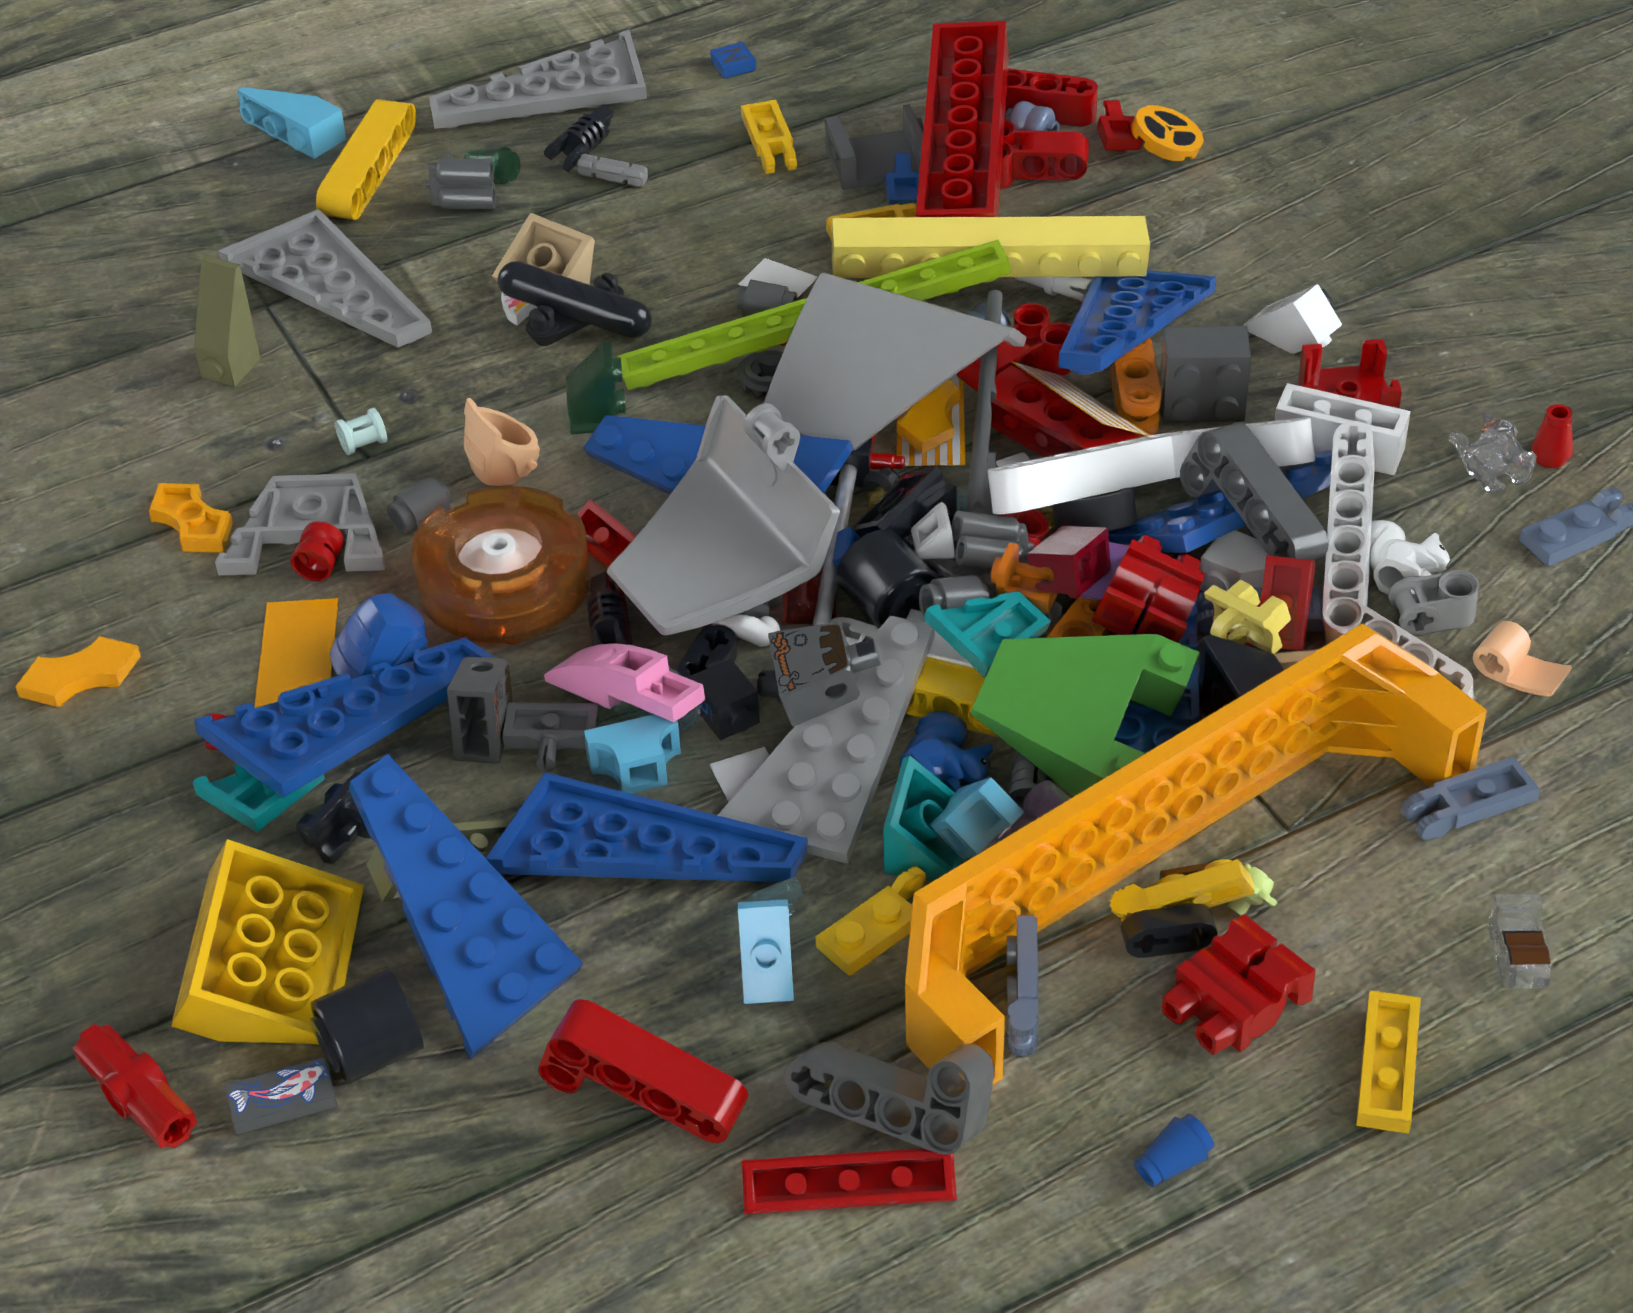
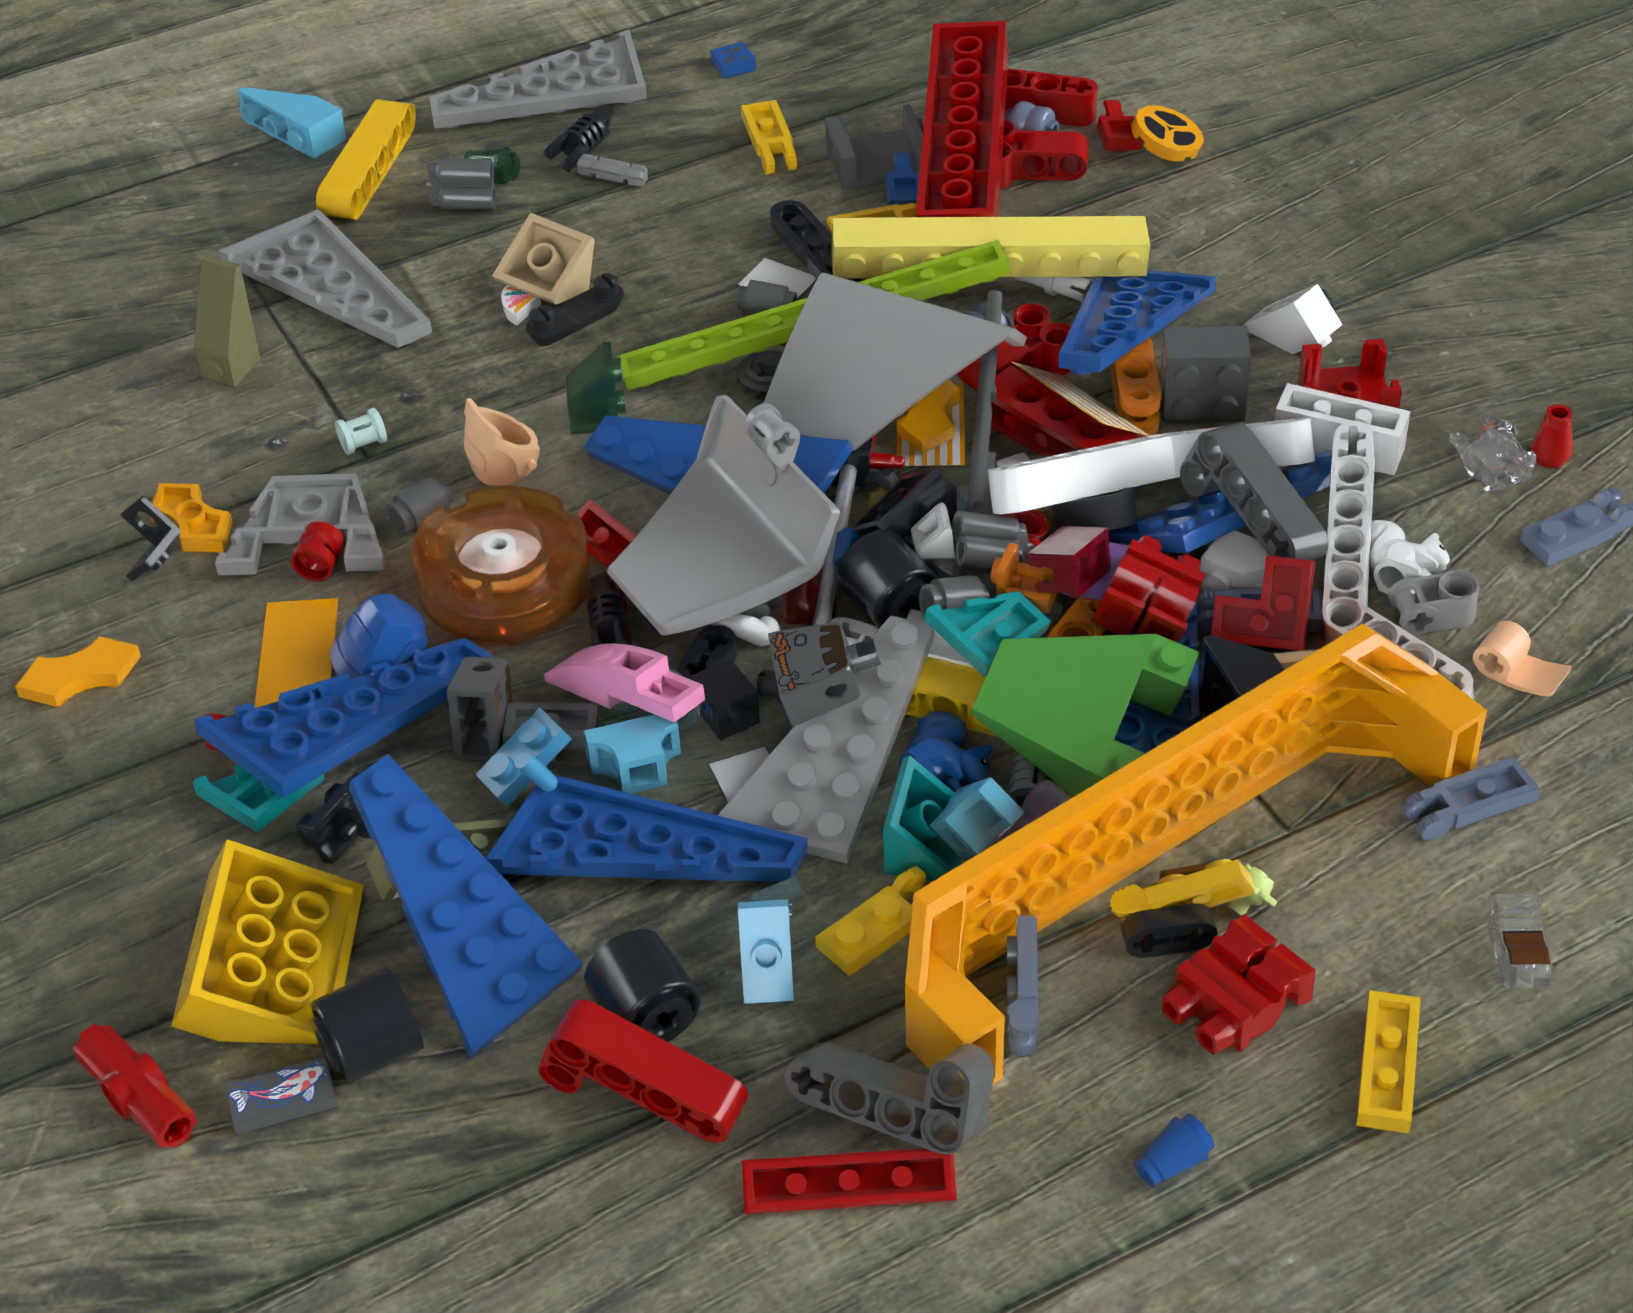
(159, 536): none -> black bracket
(525, 758): none -> dark azure plate
(575, 299): black piece -> none
(643, 983): none -> black piece
(804, 236): none -> black plate
(1242, 603): light yellow hips -> none

